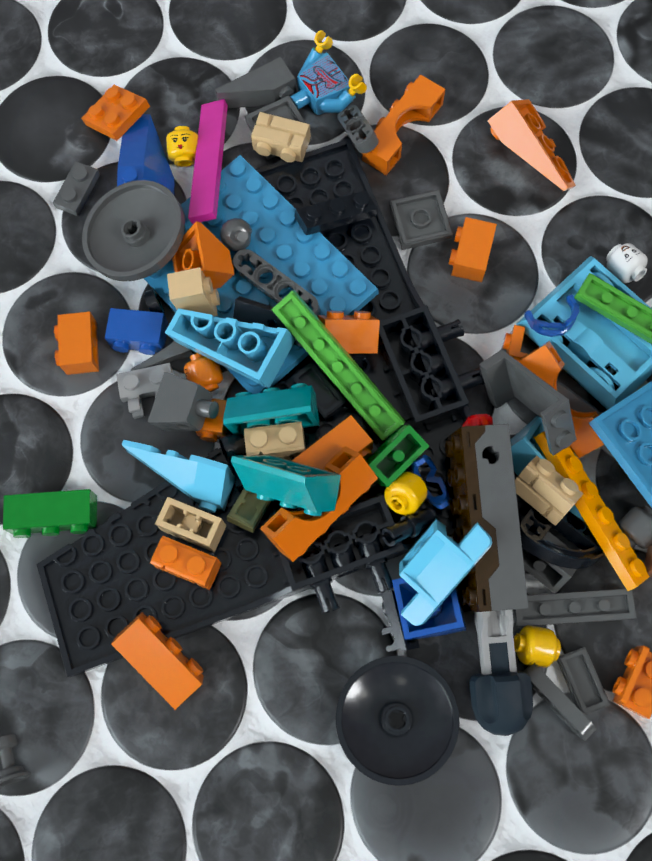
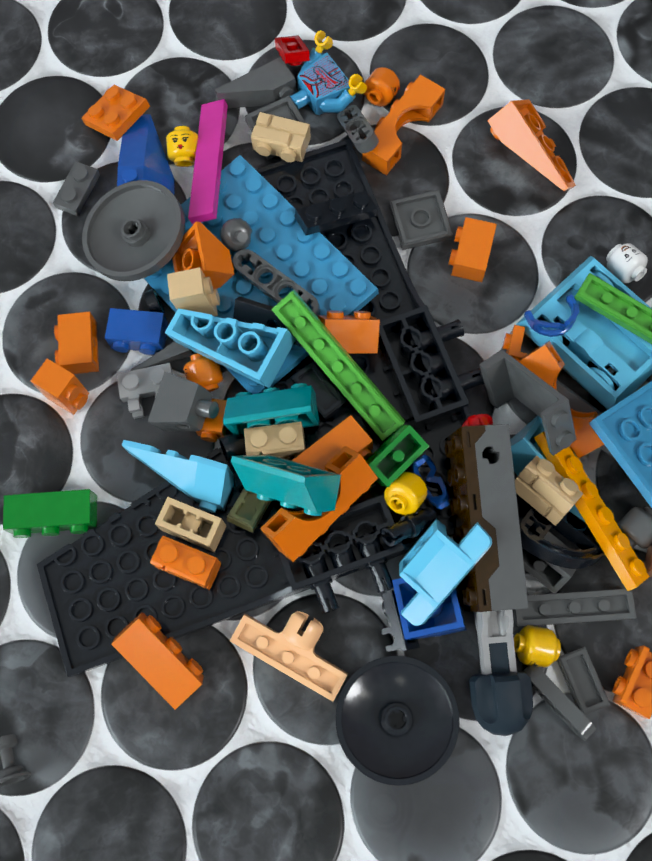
(60, 386): none -> orange brick
(292, 50): none -> red plate
(292, 652): none -> light nougat plate
(382, 86): none -> orange head

